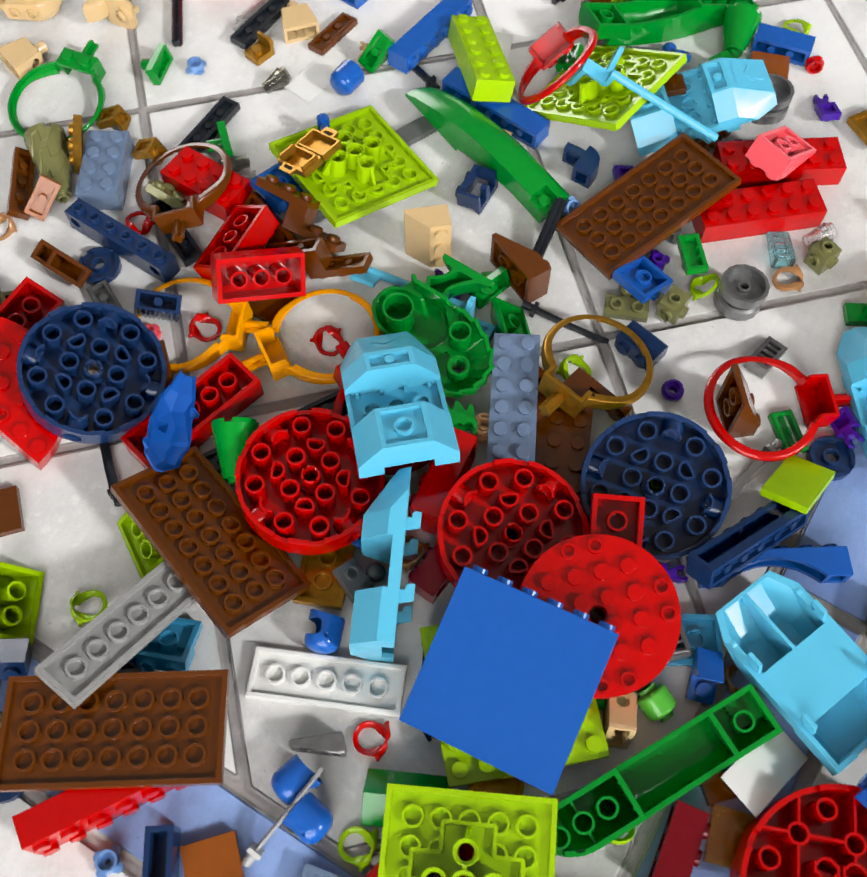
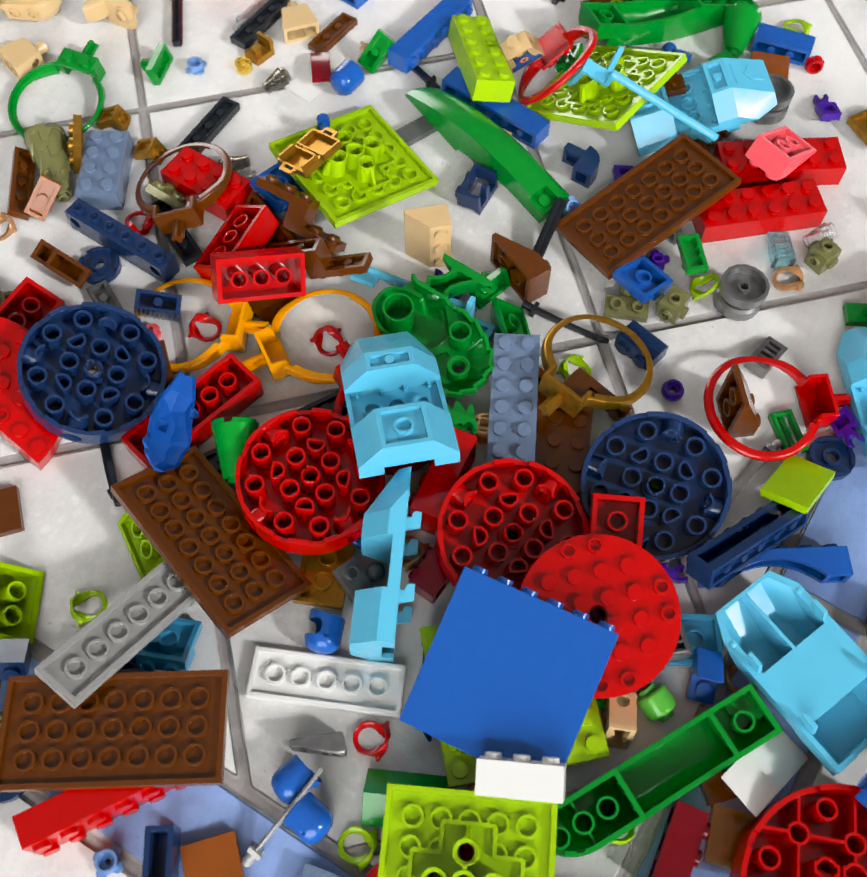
(223, 141): green tile -> none
(243, 70): none -> clear yellow bush
(320, 67): none -> dark red slope
(520, 777): none -> white brick
(521, 50): none -> tan torso

